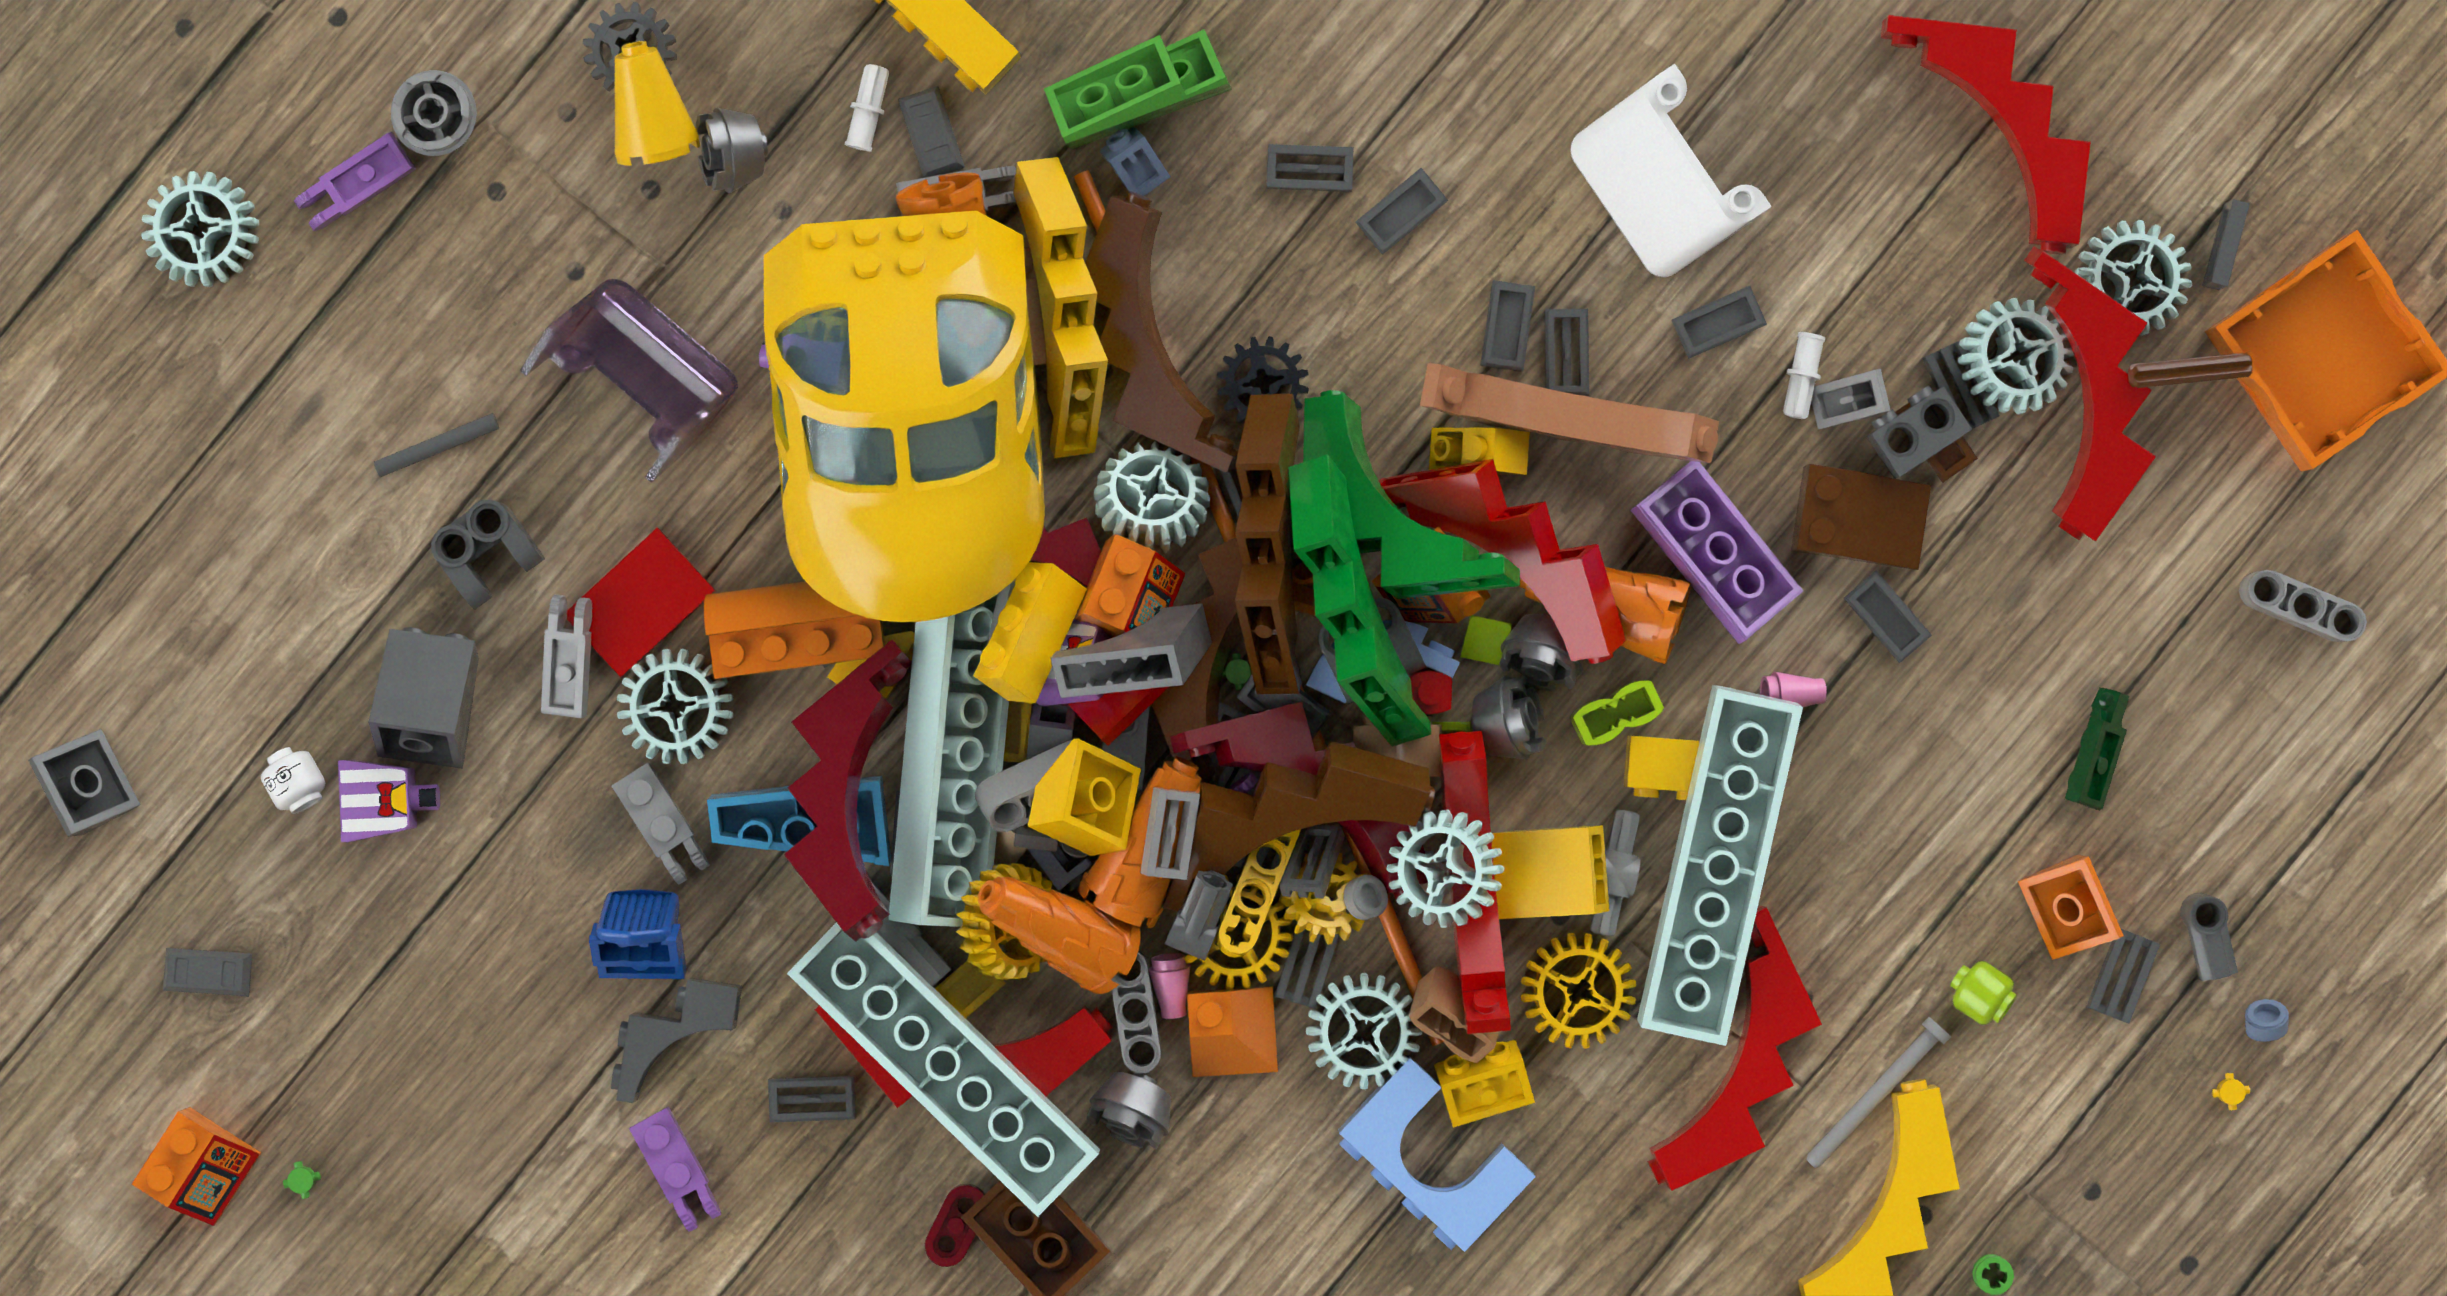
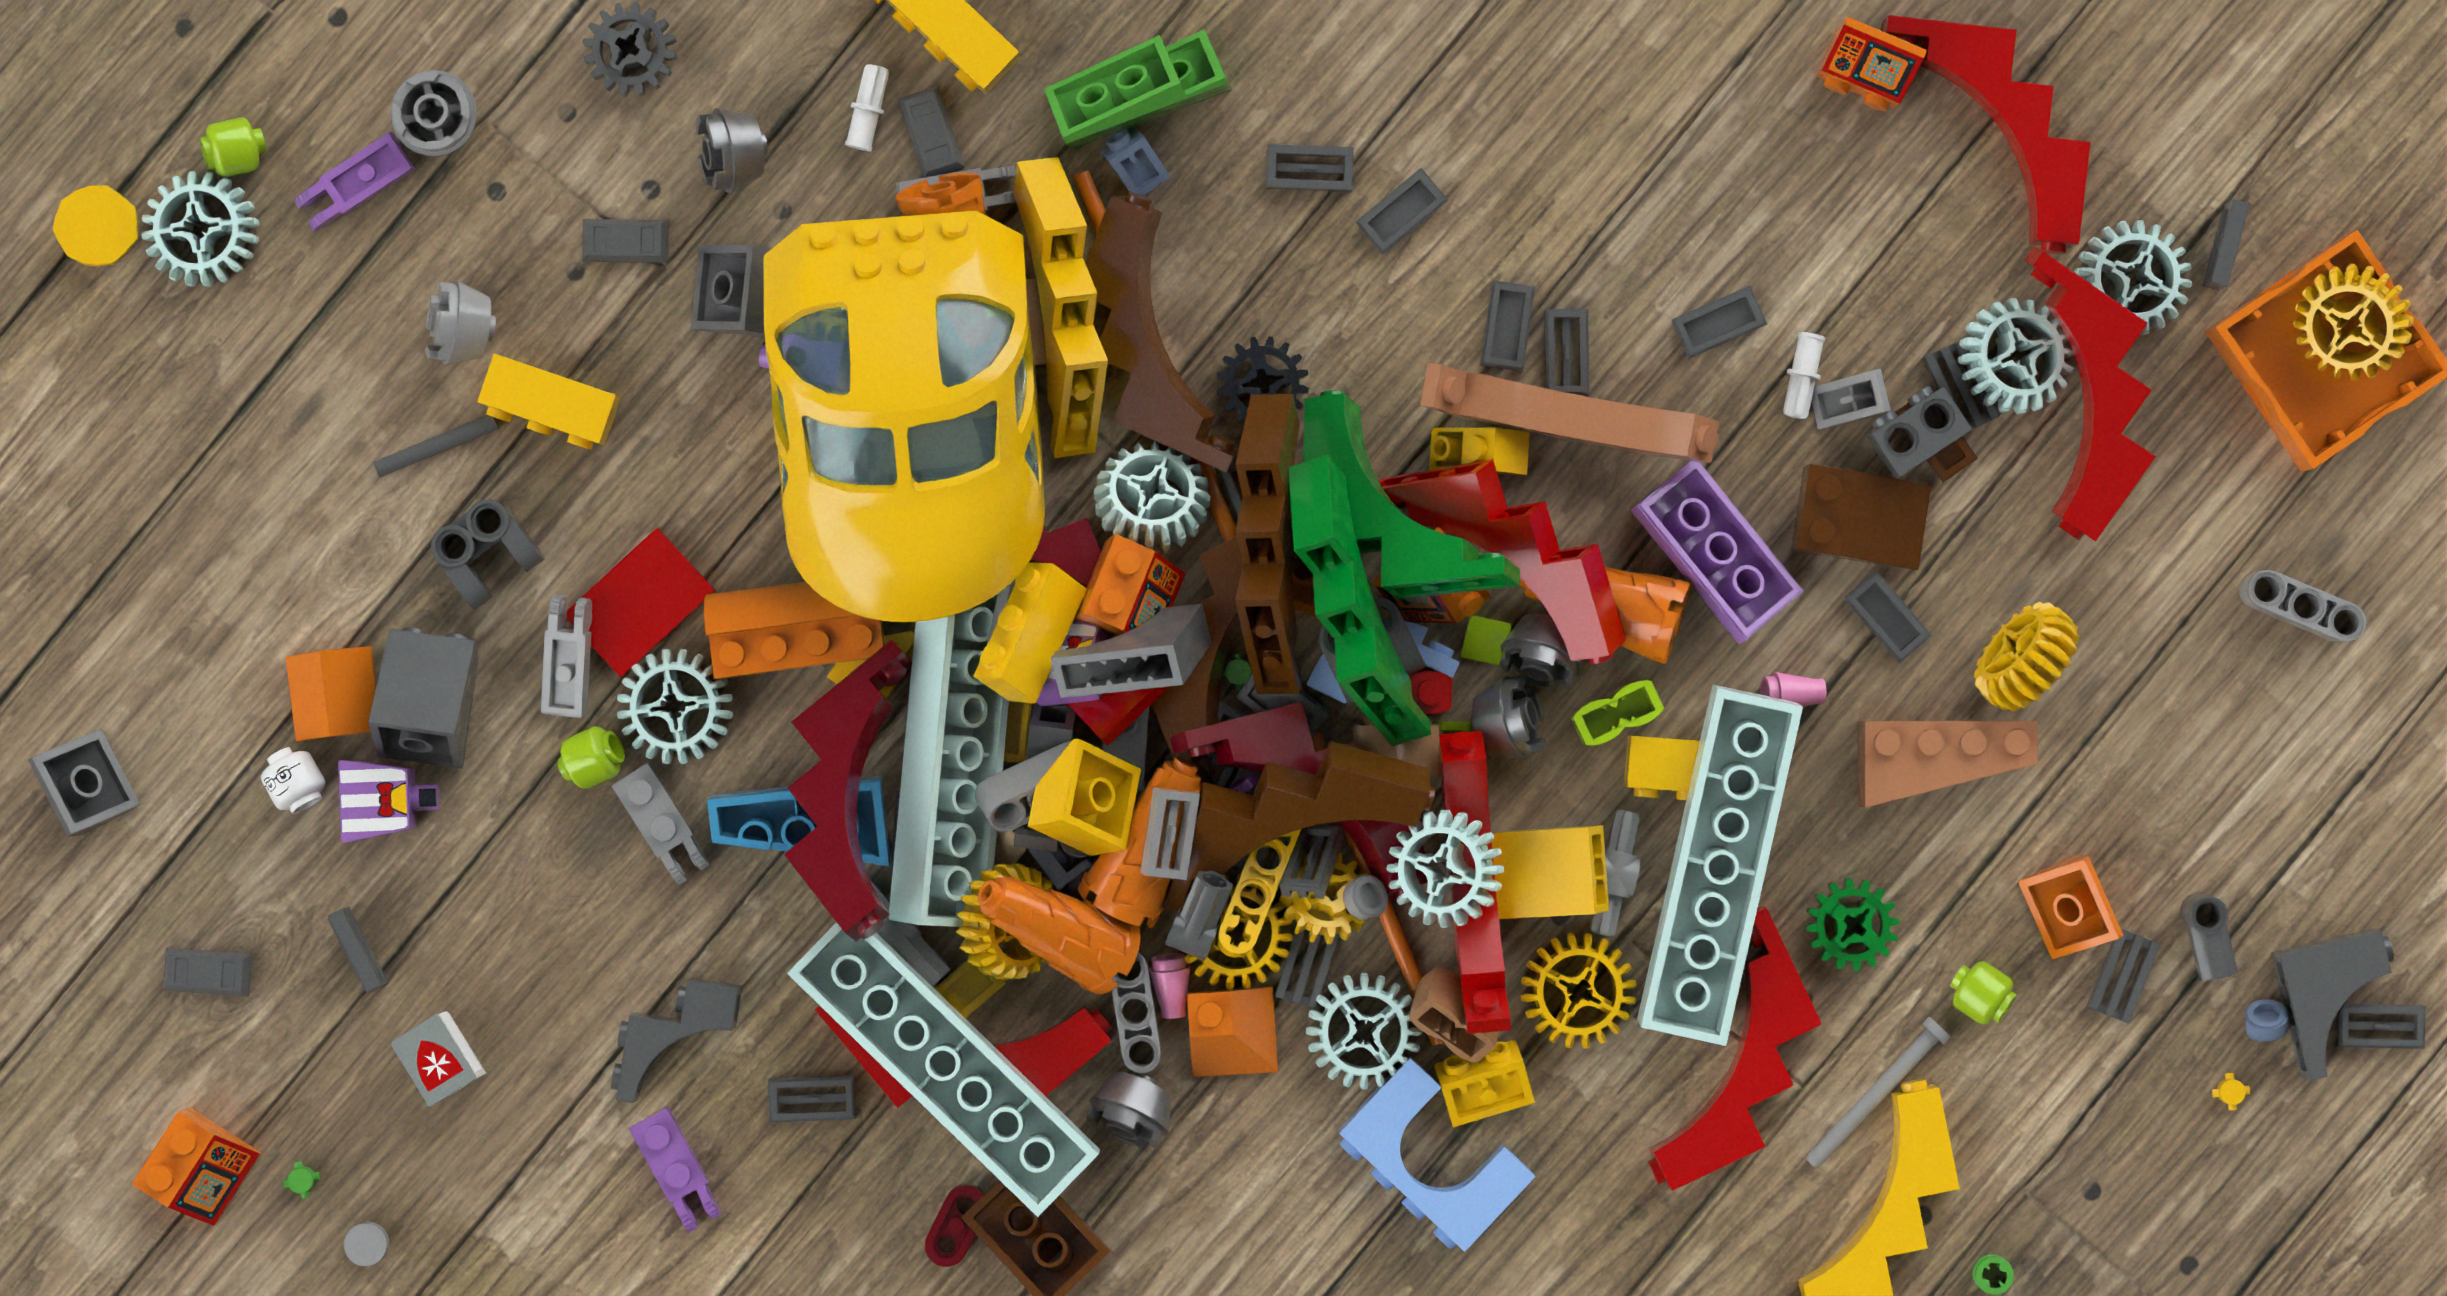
(96, 225): none -> yellow hat
(232, 147): none -> lime head
(331, 692): none -> orange slope
(357, 949): none -> dark grey tile
(366, 1243): none -> light grey tile
(438, 1058): none -> piece
(459, 323): none -> light grey cone
(548, 402): none -> yellow brick
(591, 757): none -> lime head
(625, 241): none -> dark grey tile
(639, 936): blue piece -> none
(644, 358): windscreen -> none
(648, 109): yellow cone -> none
(730, 289): none -> flat silver slope
(1657, 183): white windscreen -> none
(1866, 936): none -> green gear
(1870, 64): none -> slope
(1925, 756): none -> nougat wedge
(2026, 656): none -> yellow gear
(2098, 750): dark green hinge -> none
(2190, 370): reddish brown axle -> none
(2318, 981): none -> dark grey arch
(2344, 1025): none -> dark grey tile
(2366, 332): none -> yellow gear

